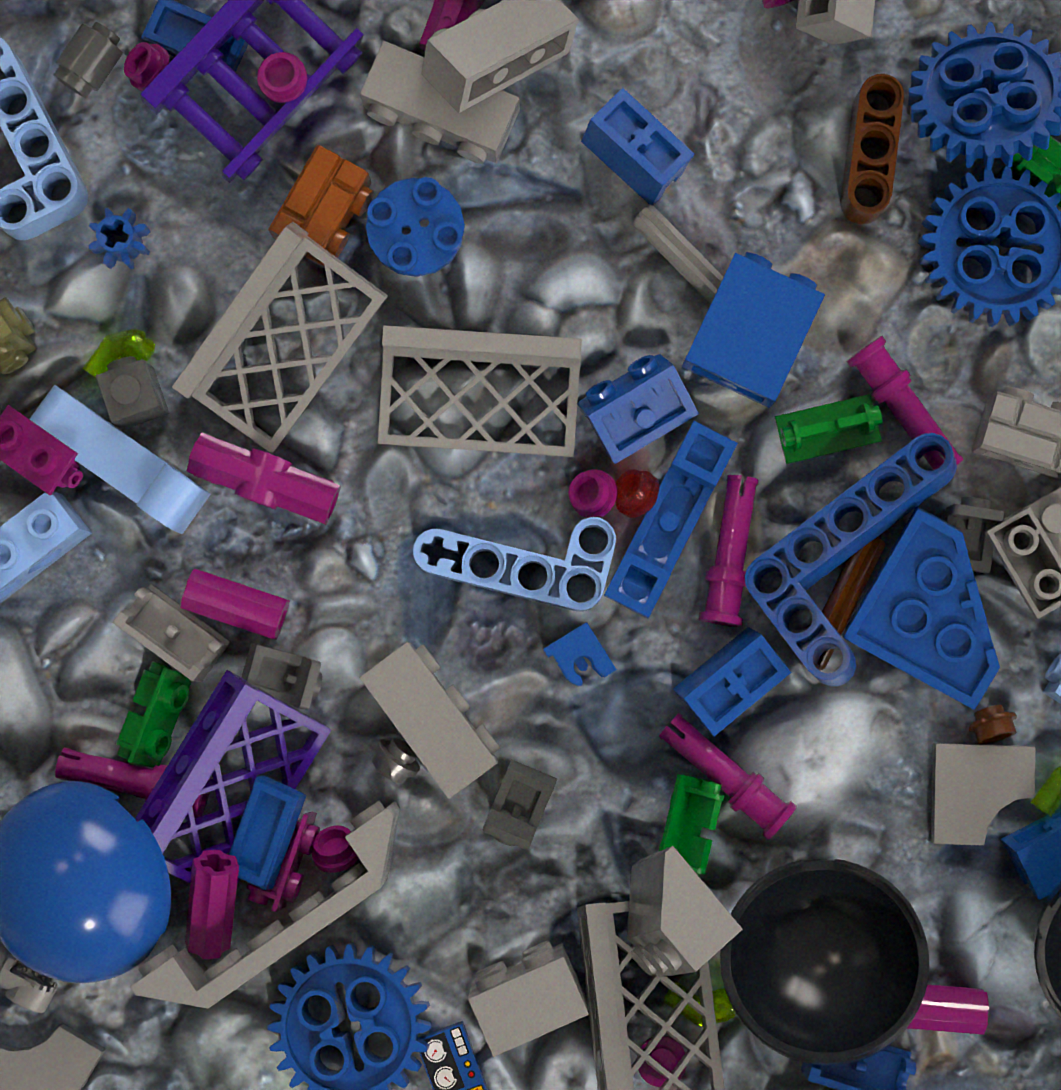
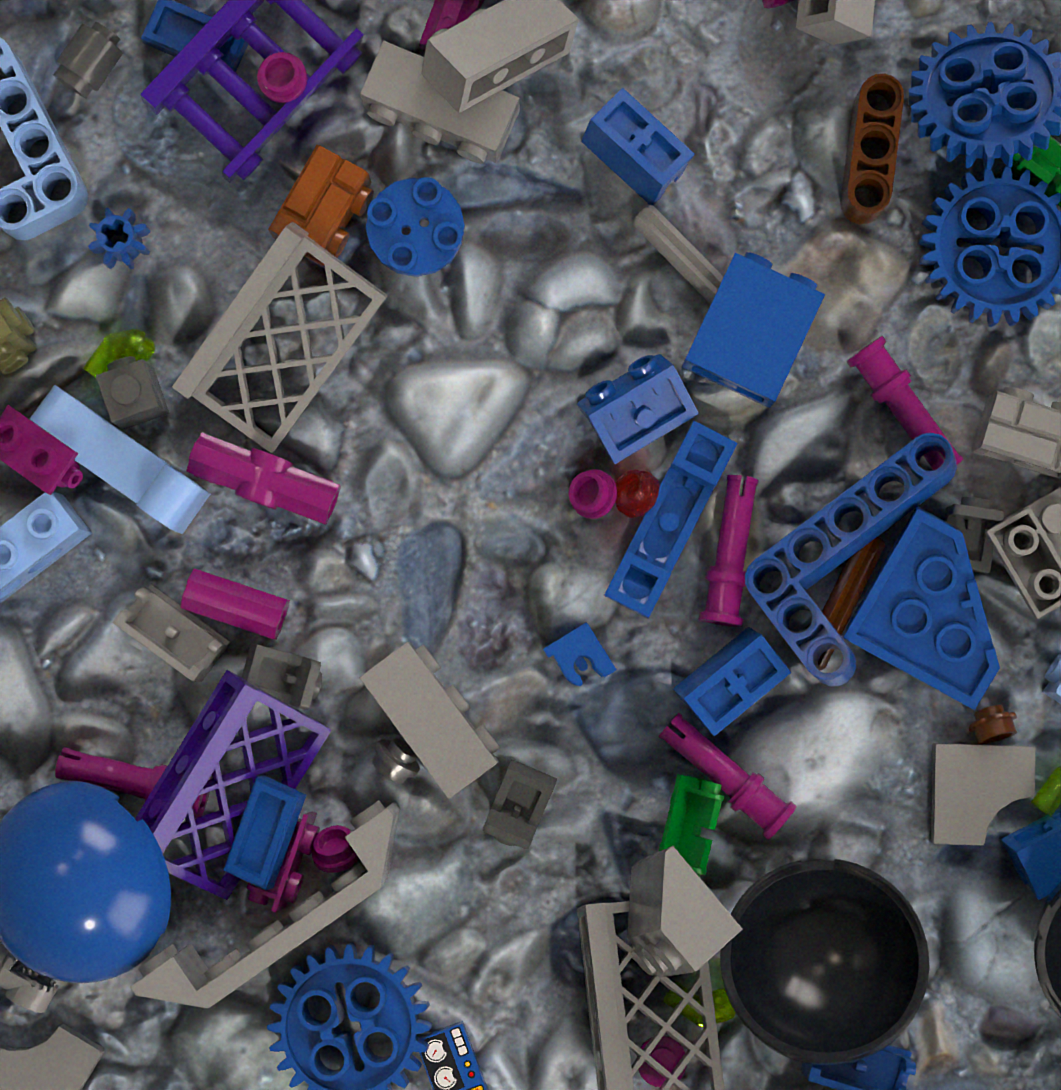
(145, 64): magenta plate -> none
(148, 737): green hinge -> none
(211, 904): magenta axle -> none
(479, 347): light grey fence -> none
(513, 559): light blue beam -> none
(527, 998): light grey piece -> none
(829, 428): green hinge -> none
(952, 1010): magenta axle -> none

